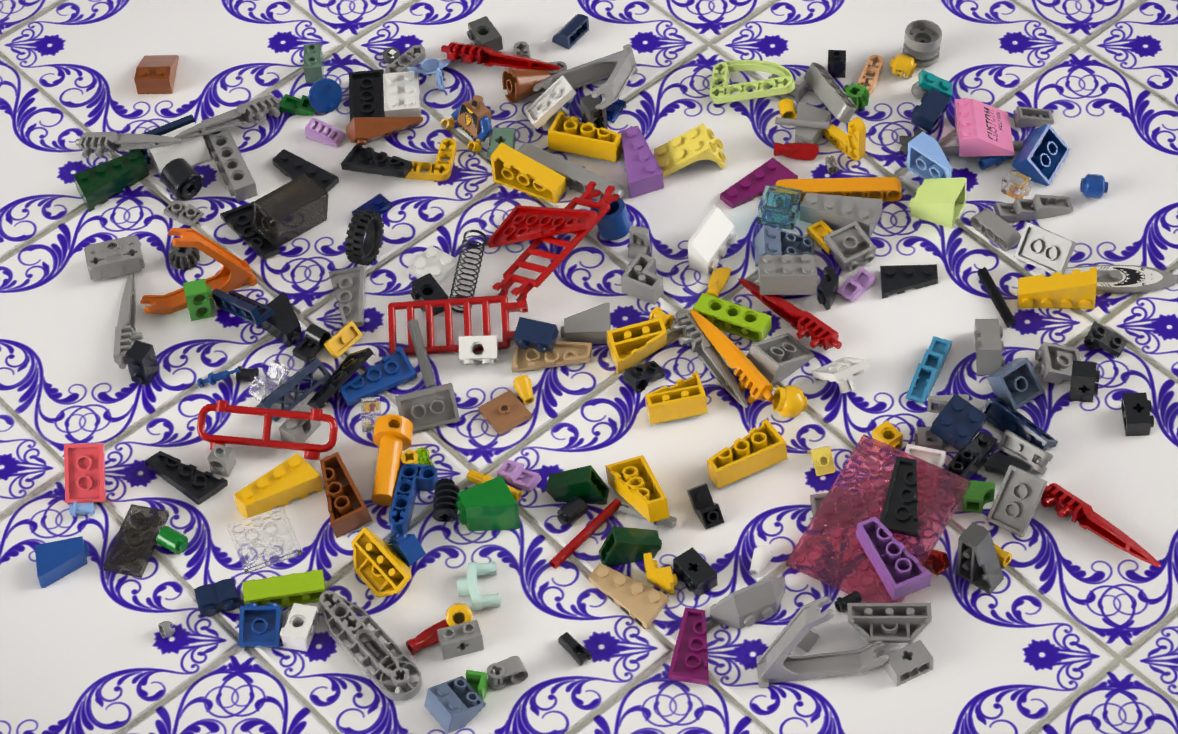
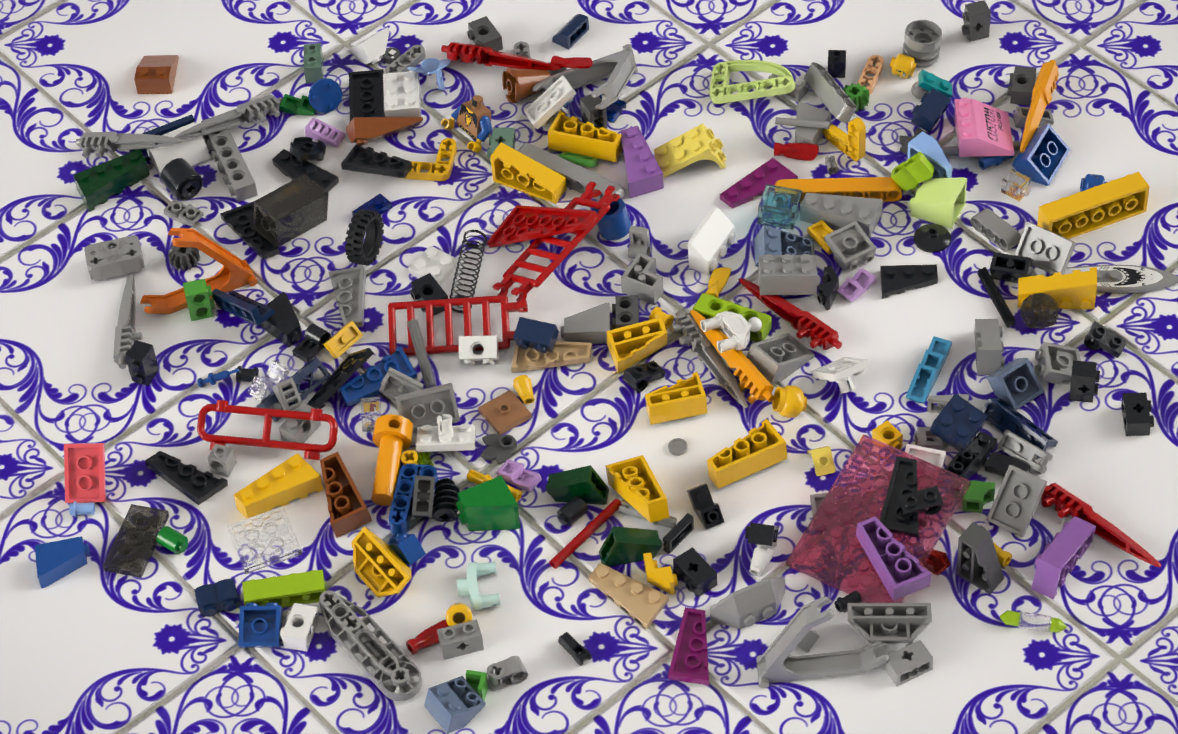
(165, 629): light grey hinge -> none
(281, 395): none -> light grey slope
(306, 149): none -> black plate
(372, 47): none -> white slope
(397, 383): none -> light grey hinge
(423, 497): none -> dark grey brick
(445, 436): none -> white plate
(498, 447): none -> dark grey plate
(574, 62): none -> red piece
(578, 159): none -> bright green tile
(626, 311): none -> dark grey brick
(677, 446): none -> light grey piece
(678, 533): none -> black tile
(735, 328): none -> white connector
(762, 534): none -> black brick
(787, 109): yellow beam -> none
(912, 172): none -> lime brick
(921, 501): none -> black plate
(932, 238): none -> black dish
(976, 21): none -> dark grey brick
(1010, 267): none -> black brick
(1022, 85): none -> dark grey brick
(1033, 621): none -> piece
(1039, 208): light grey slope -> none
(1039, 318): none -> clear smoke plate
(1041, 98): none -> light orange piece
(1062, 556): none -> medium lavender wedge
(1095, 207): none -> yellow brick

